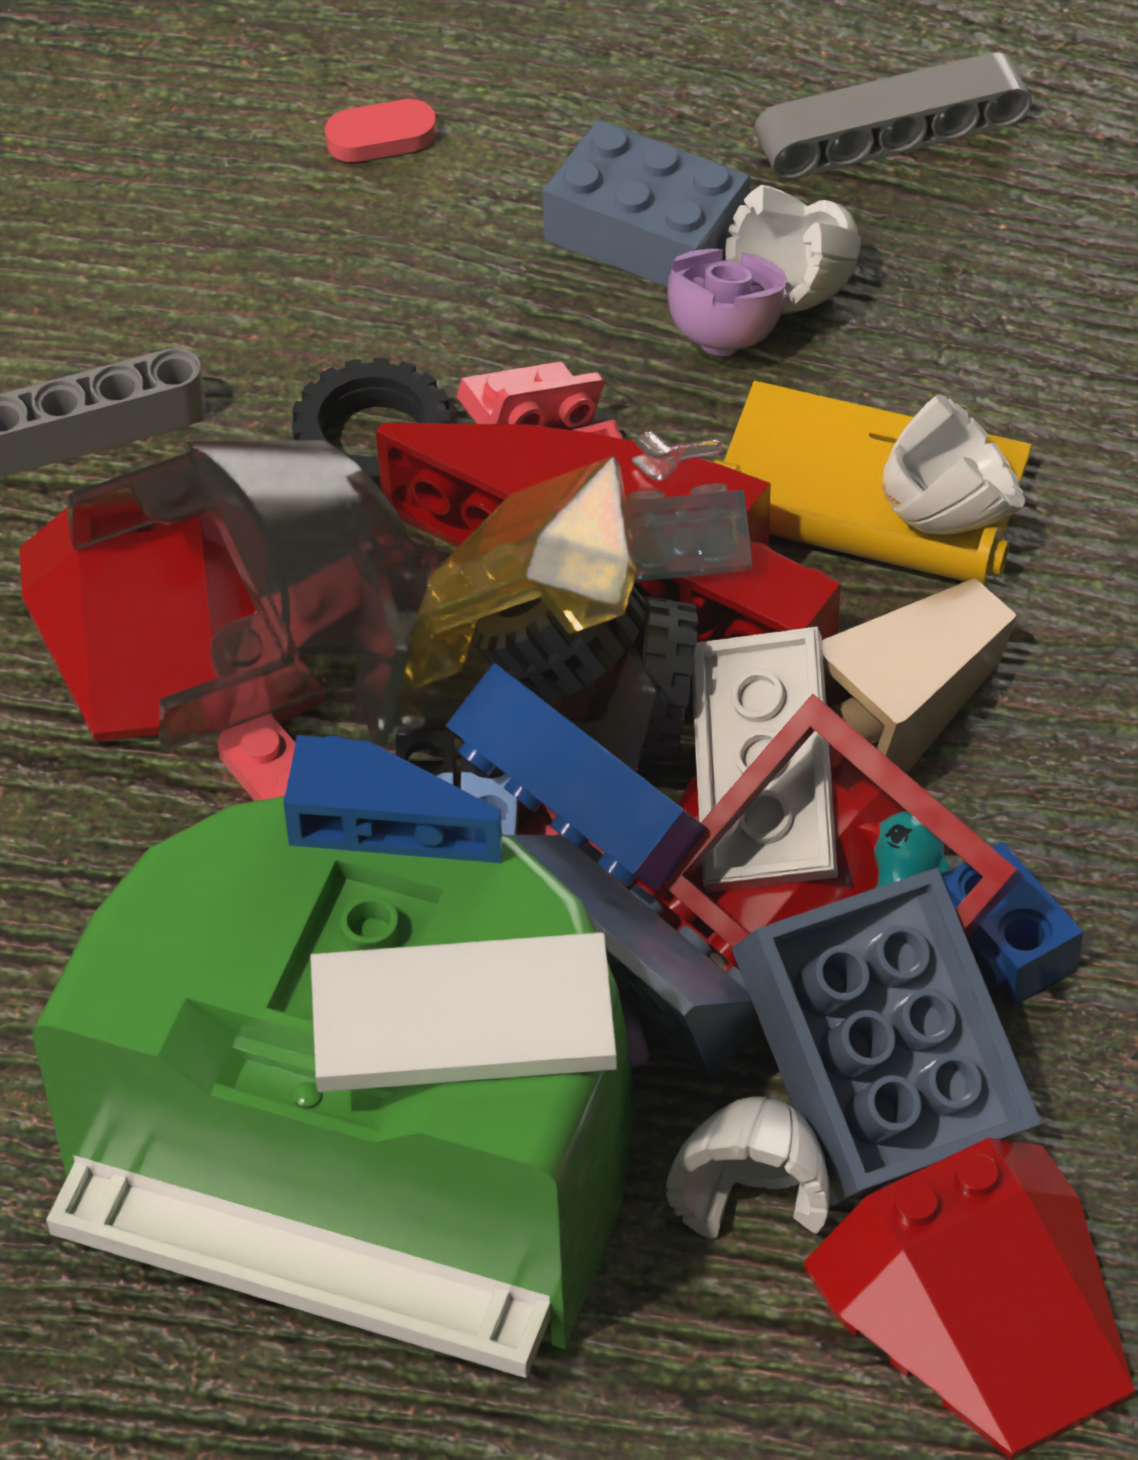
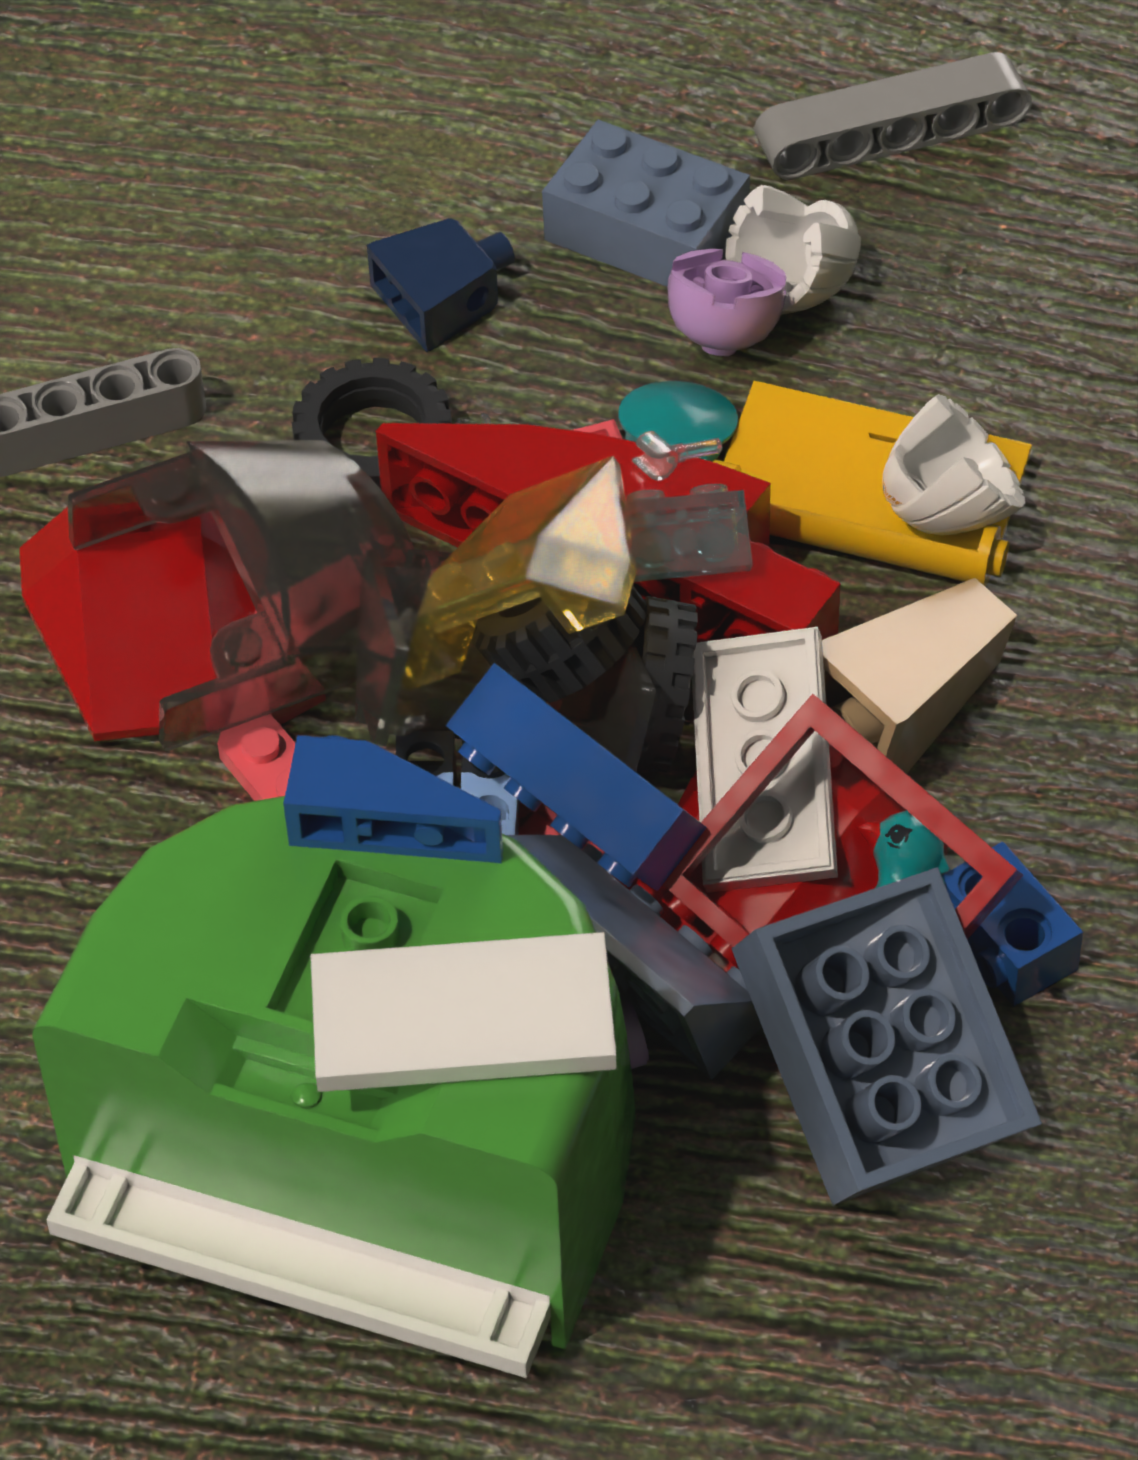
(380, 130): coral tile -> none
(438, 278): none -> dark blue torso
(532, 396): coral bracket -> none
(678, 413): none -> teal dish
(752, 1144): white hair -> none
(983, 1292): red wedge -> none

